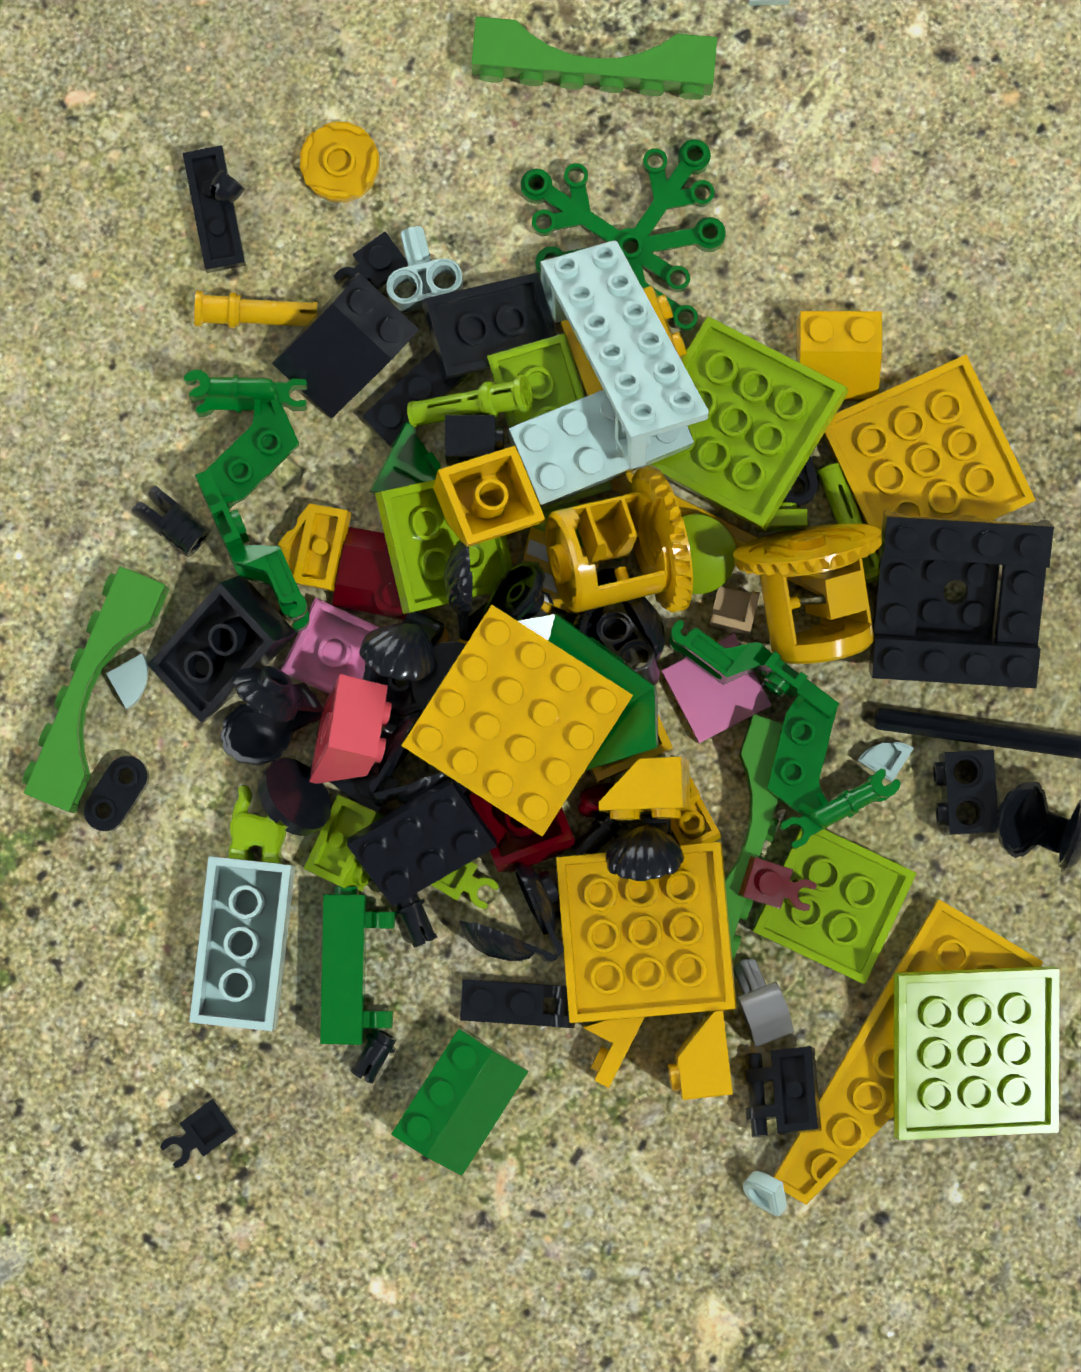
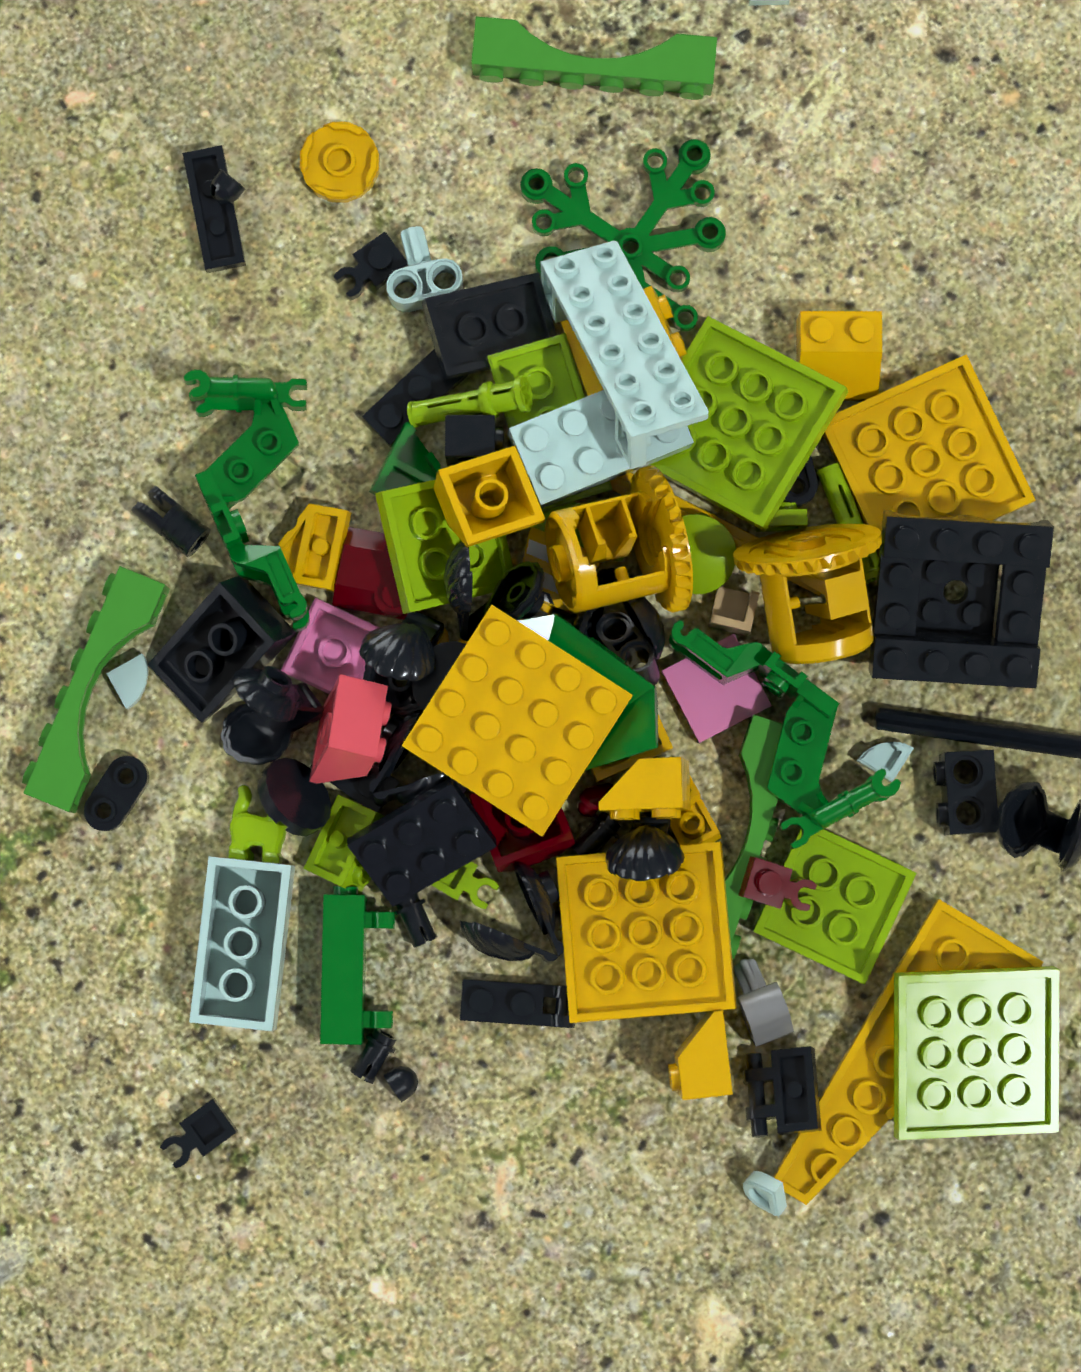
(234, 310): yellow pin -> none
(345, 344): black slope -> none
(402, 1081): none -> black hinge
(459, 1102): green slope -> none
(621, 1035): yellow slope -> none

